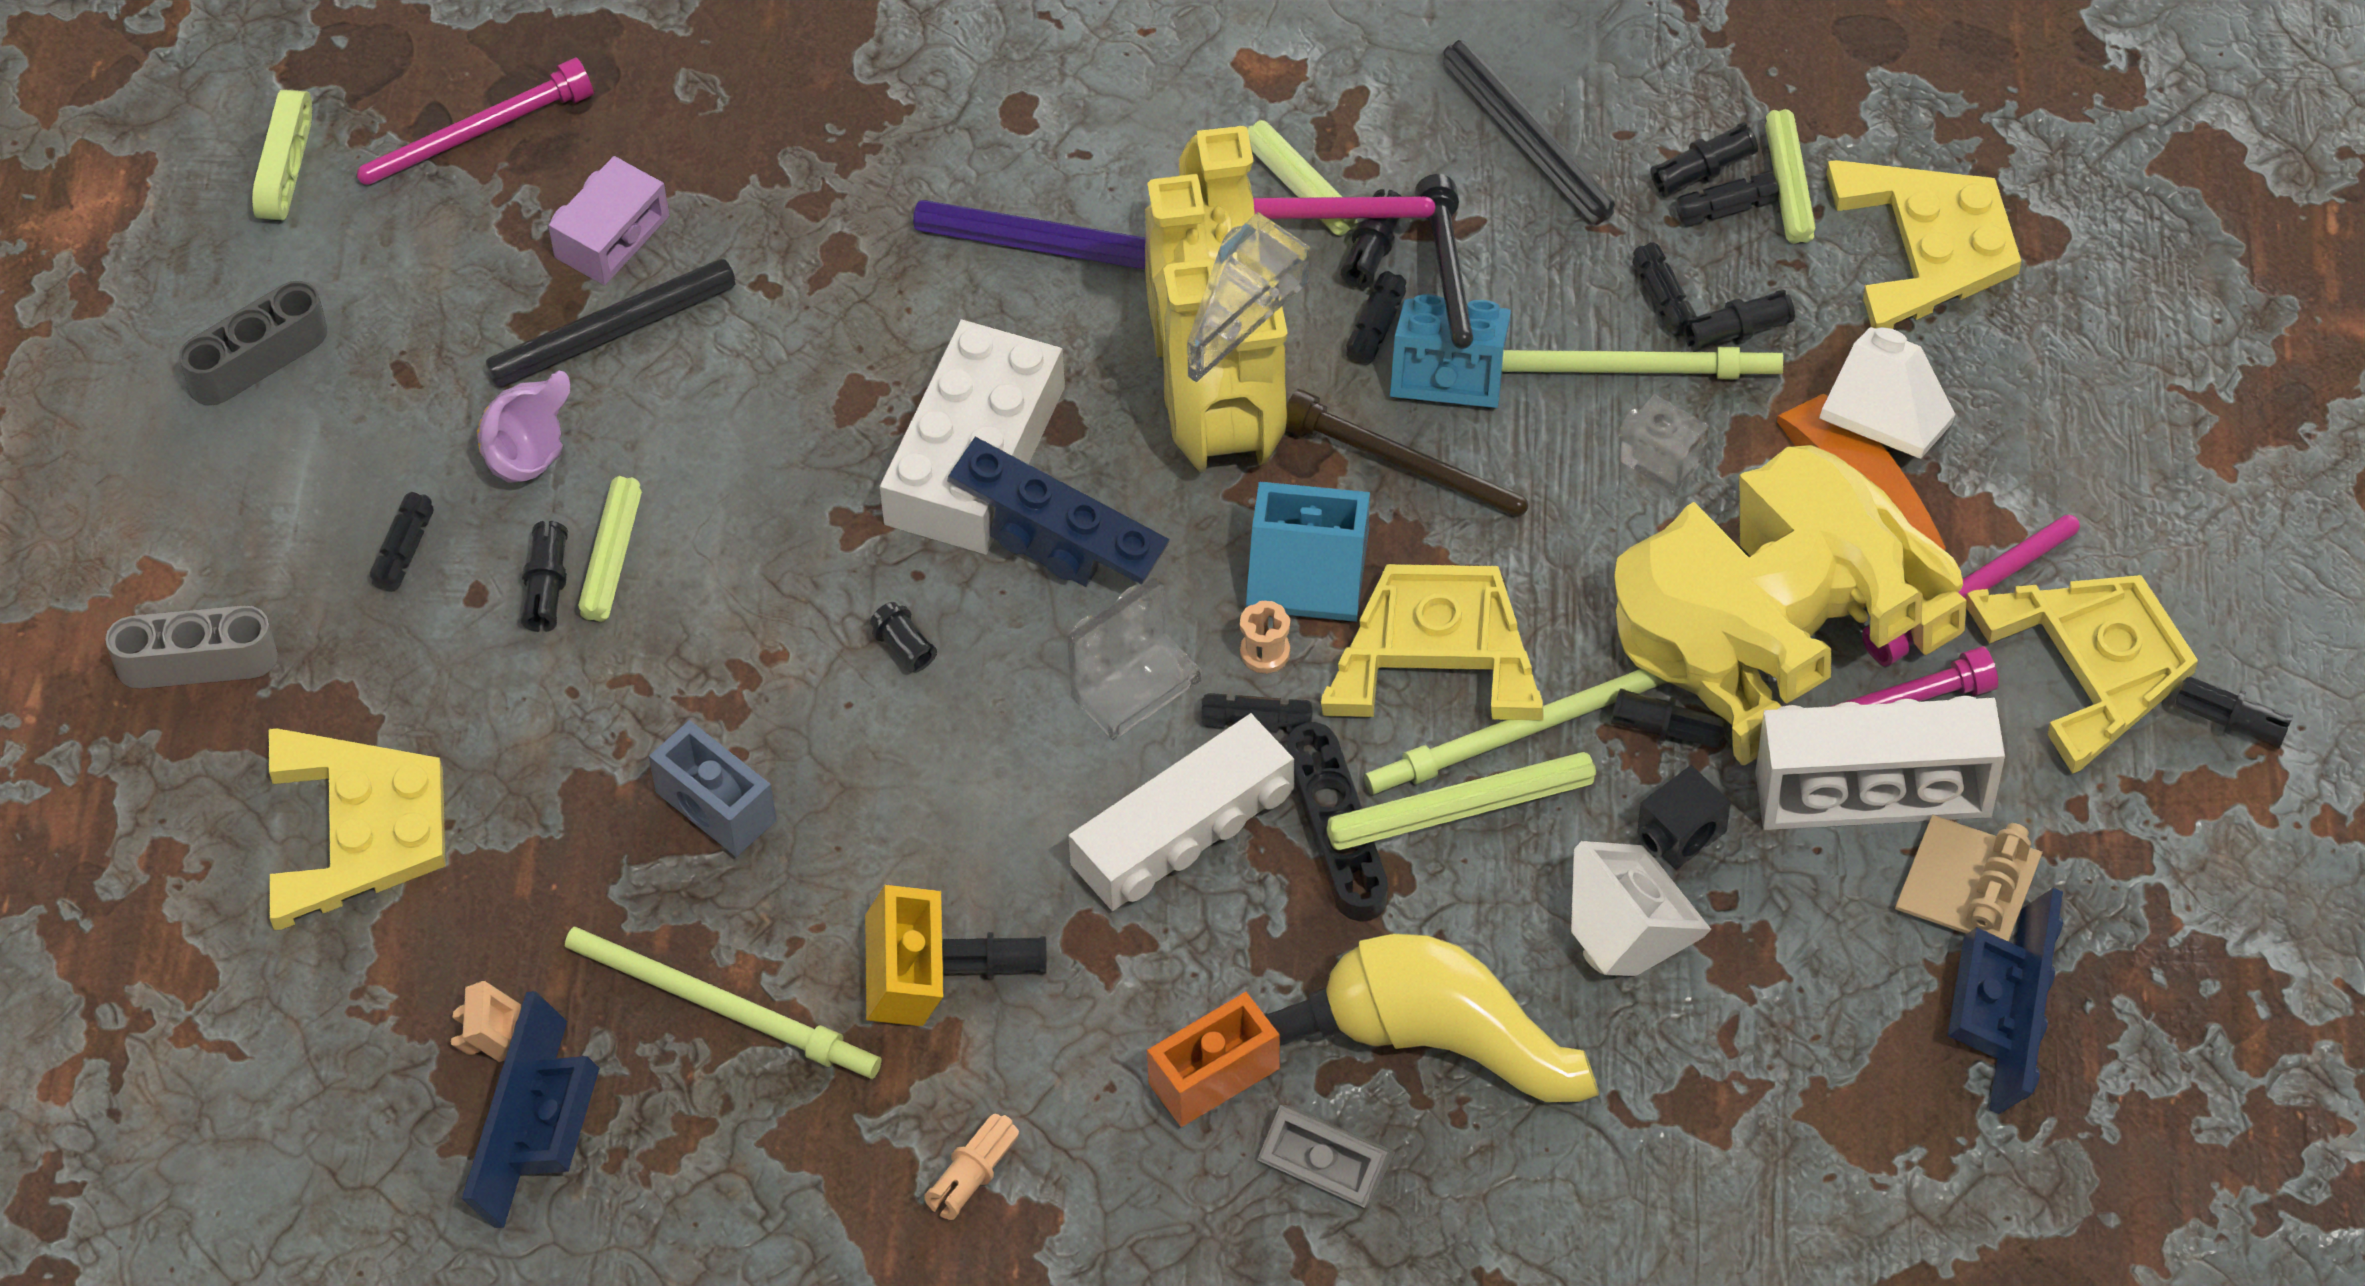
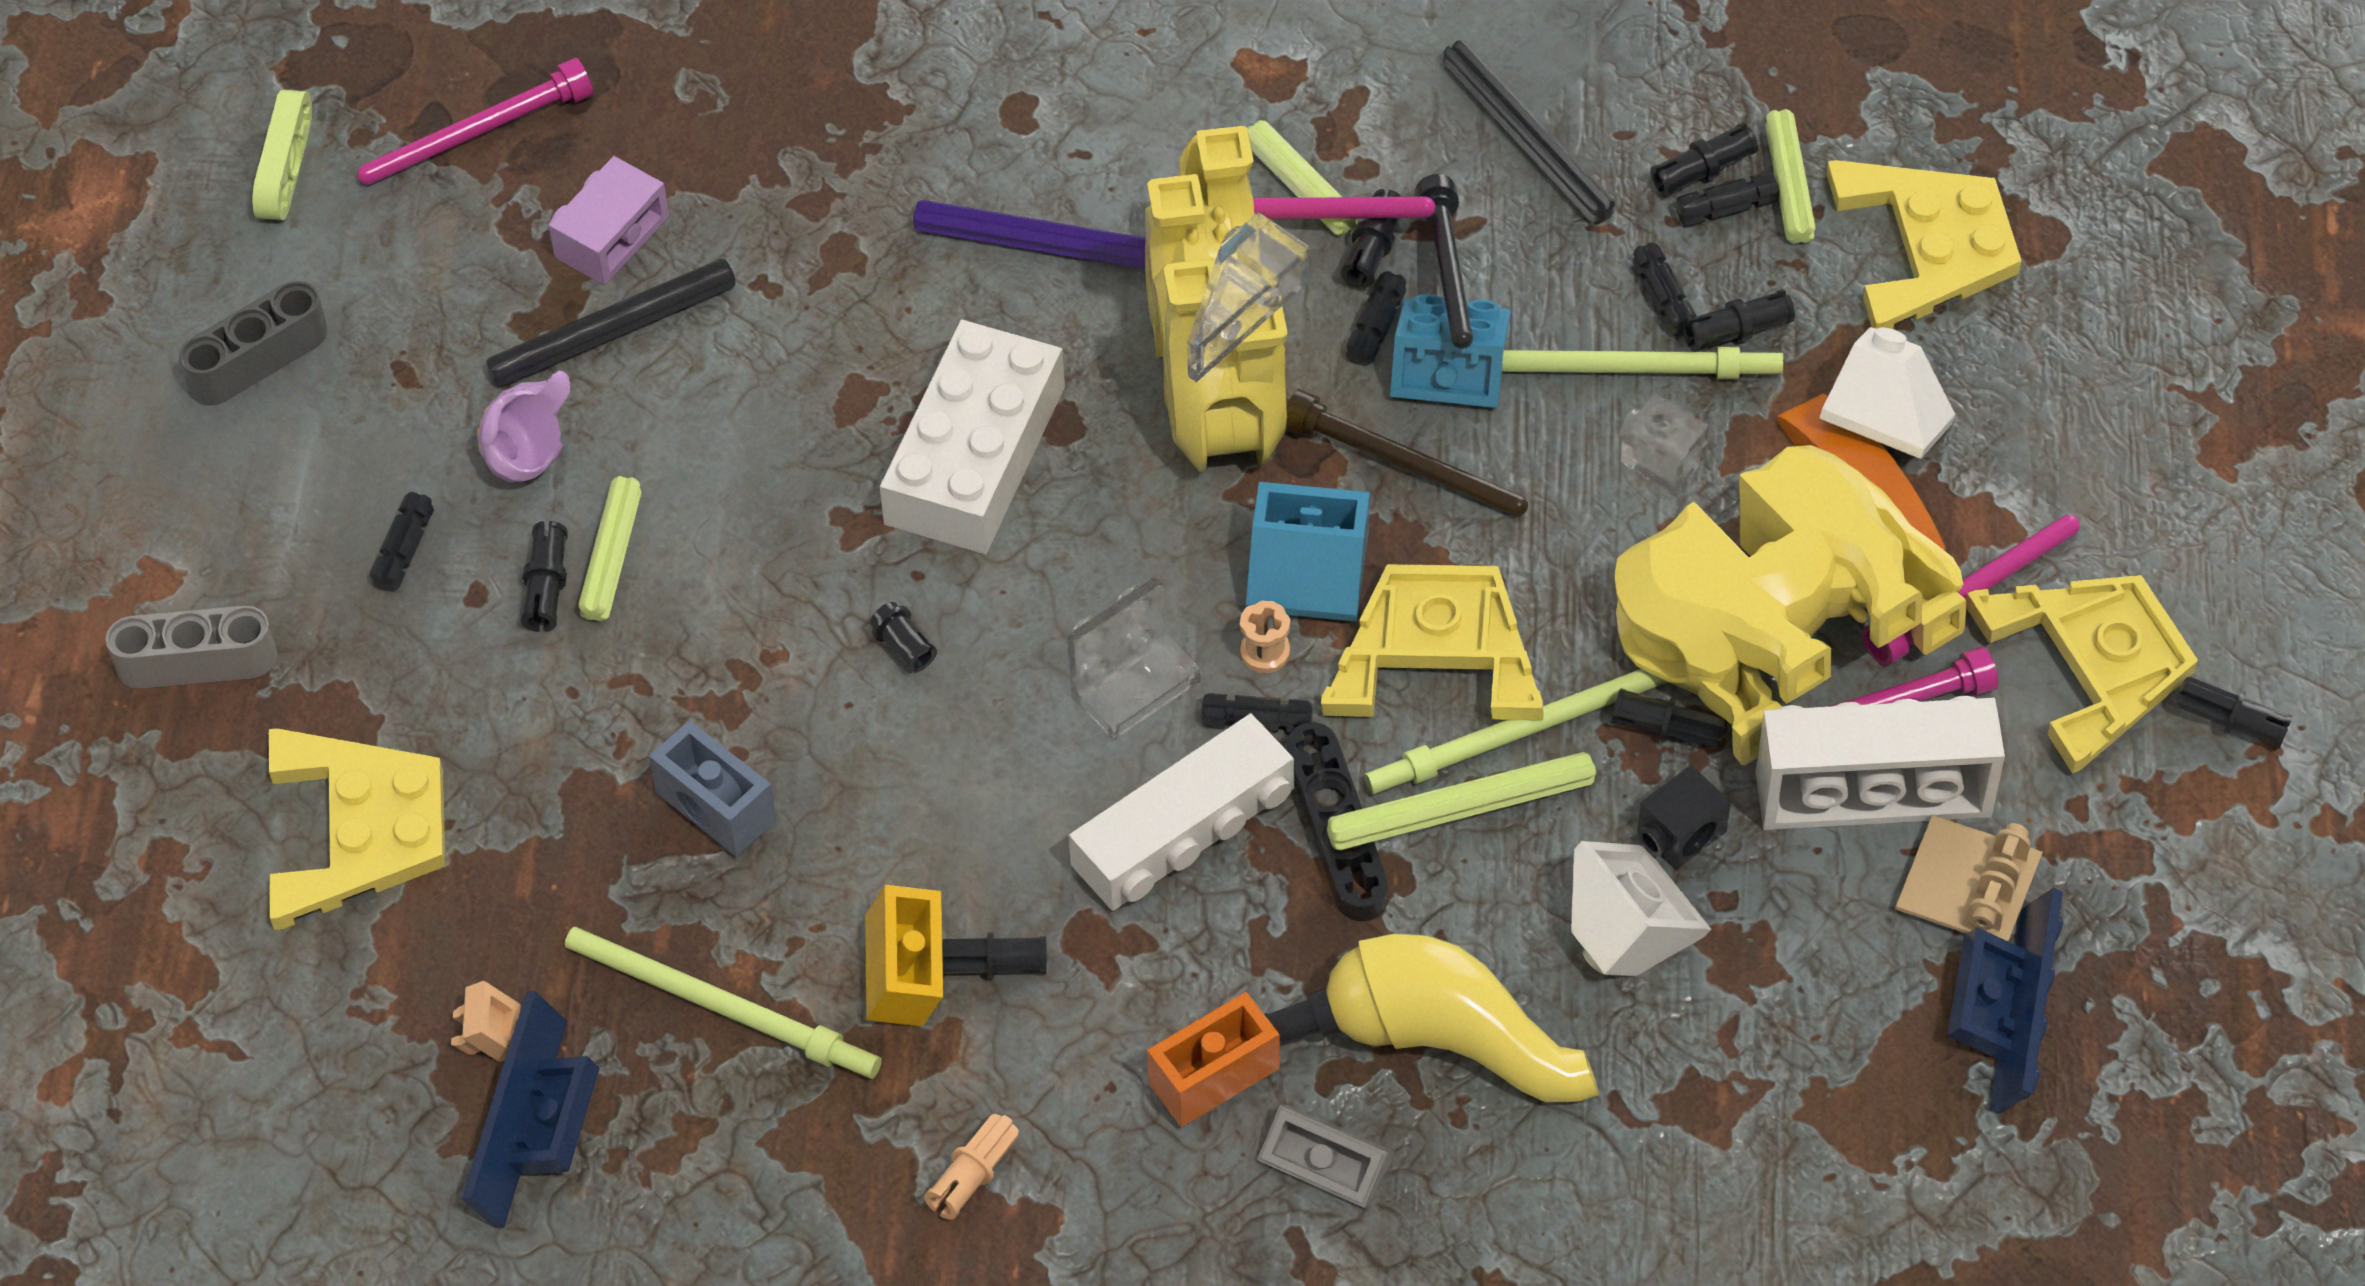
(1053, 520): dark blue bracket -> none

